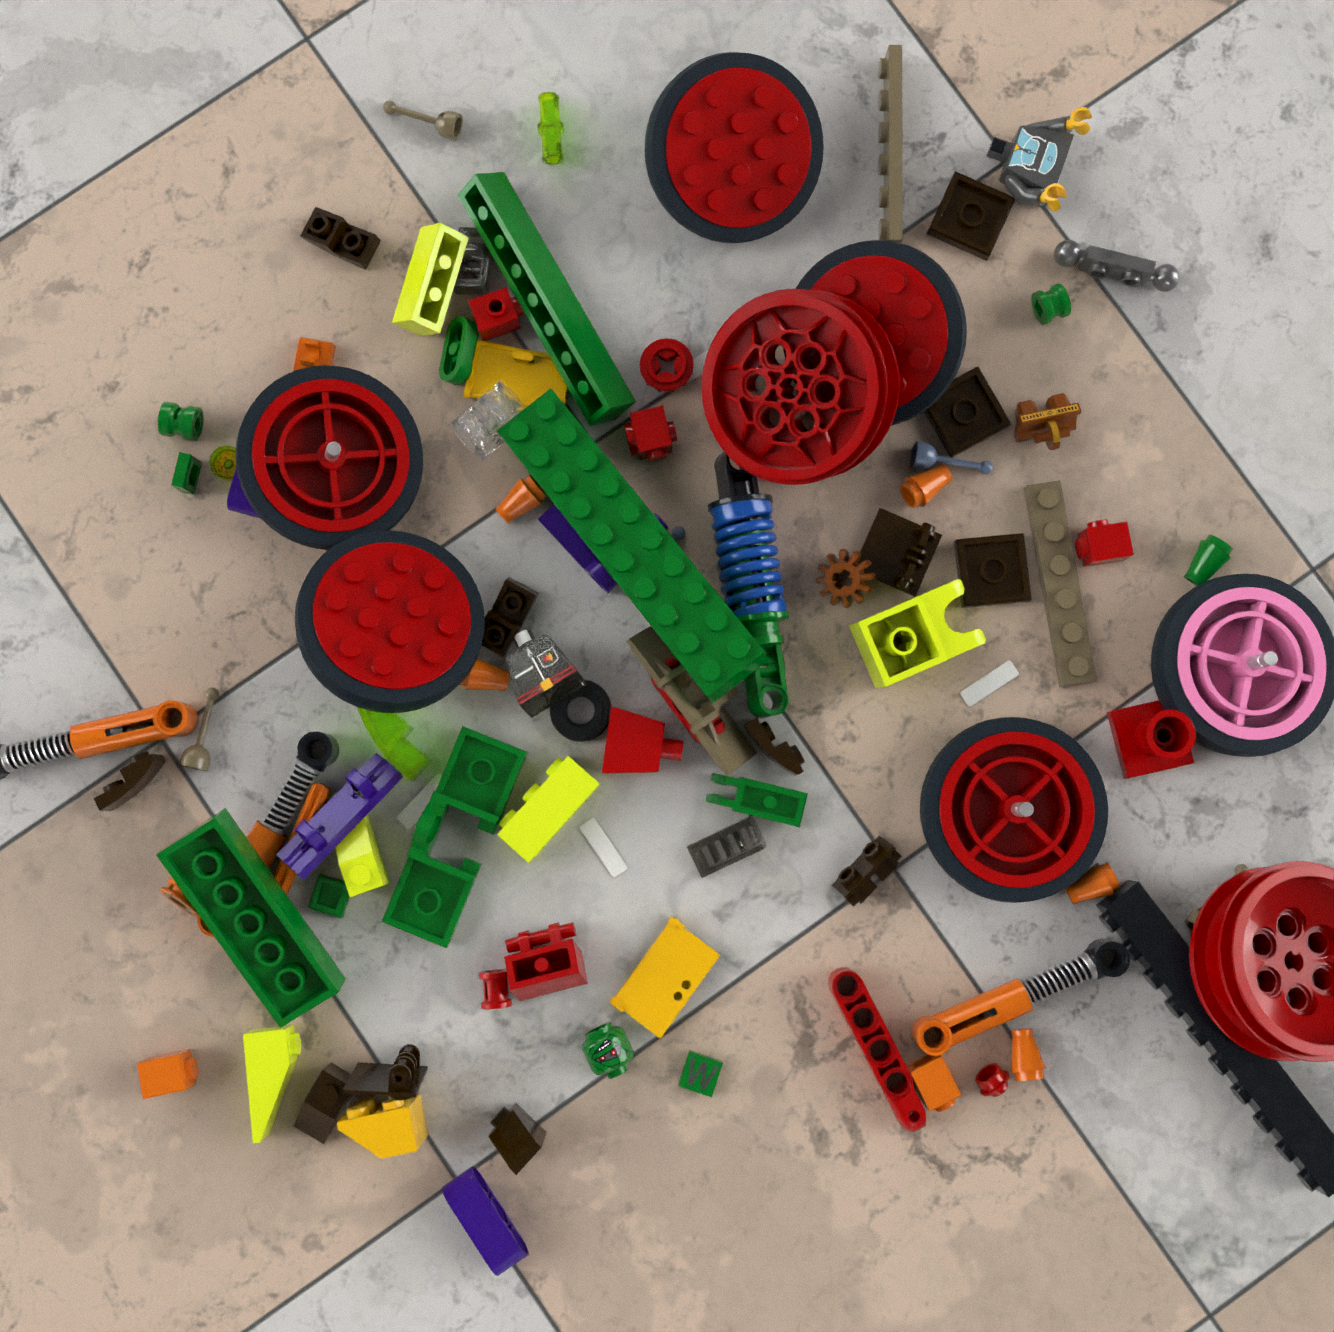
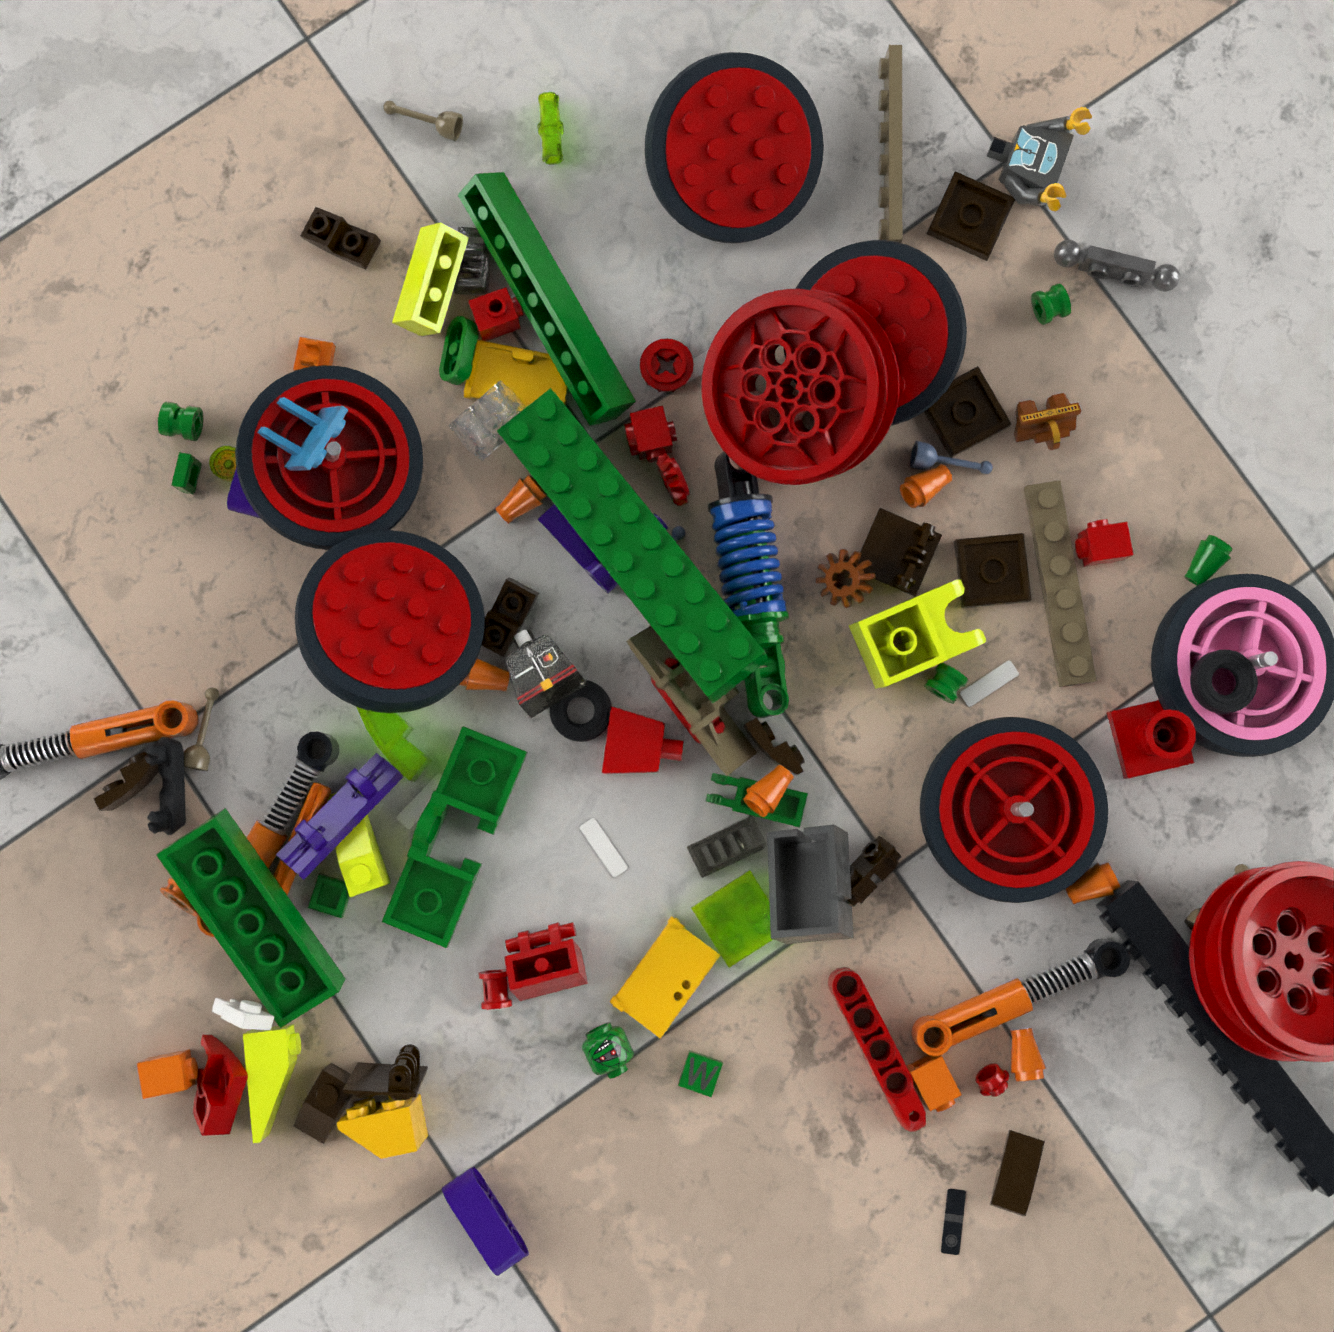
(170, 760): none -> black piece
(218, 1088): none -> red slope
(243, 1014): none -> white plate
(325, 425): none -> dark azure plate
(516, 1137): dark brown slope -> none
(547, 808): neon yellow brick -> none
(673, 479): none -> red gear
(736, 918): none -> clear neon green plate
(768, 791): none -> orange cone
(809, 885): none -> dark grey piece
(946, 682): none -> green wheel
(953, 1221): none -> black sticker
(1017, 1173): none -> dark brown slope
(1241, 669): none -> black tyre

